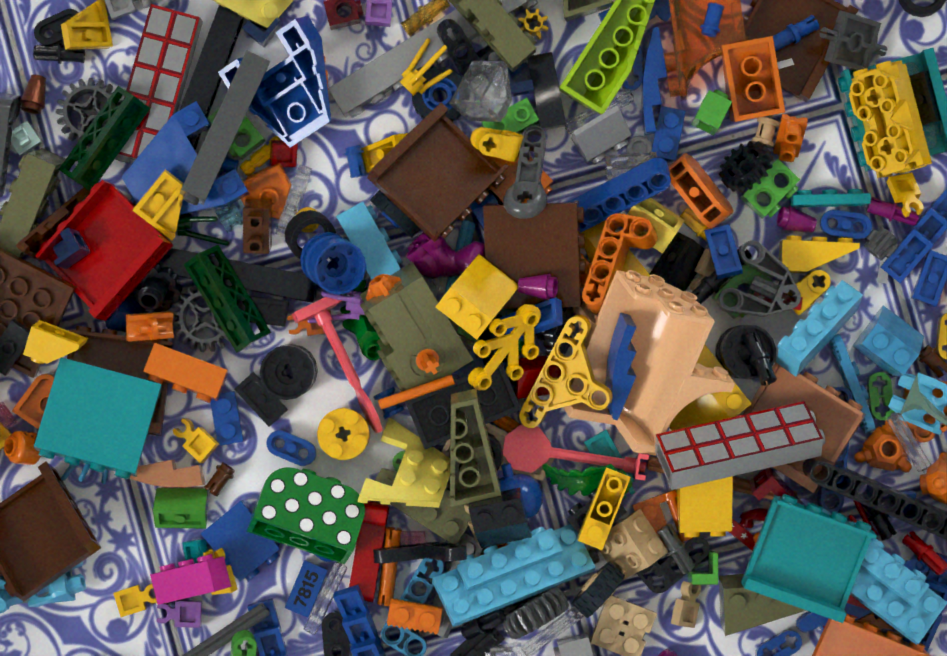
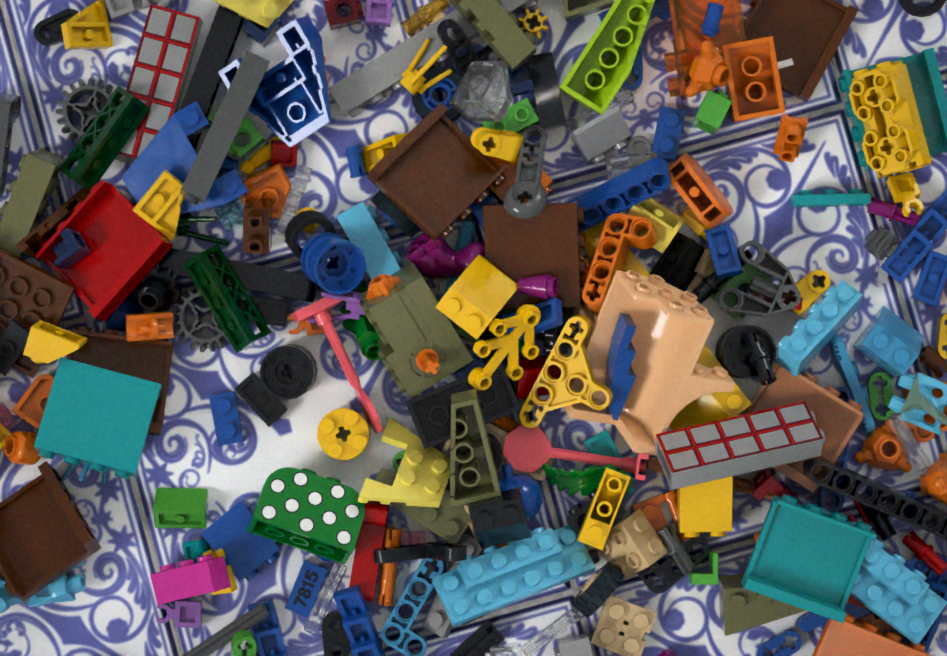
(24, 138): light aqua tile -> none
(34, 95): copper cone -> none
(58, 53): black axle -> none
(133, 600): yellow plate -> none
(167, 475): nougat slope -> none
(185, 373): orange brick -> none
(199, 441): yellow plate -> none
(220, 478): reddish brown pin -> none
(291, 448): blue plate -> none
(390, 411): blue bush -> none
(414, 615): orange brick -> none
(416, 391): orange bar -> none
(483, 624): black axle -> none
(535, 612): dark grey gear -> none
(653, 72): blue slope -> none
(686, 608): tan plate -> none
(707, 70): none -> orange rock
(742, 535): red sticker -> none
(746, 166): black gear -> none
(748, 517): dark red arm -> none
(765, 131): tan bush -> none
(771, 190): bright green brick -> none
(795, 32): blue pin -> none
(795, 220): magenta cone -> none
(807, 255): yellow slope -> none
(845, 222): blue plate -> none
(853, 41): dark grey plate -> none
(924, 98): black plate -> none

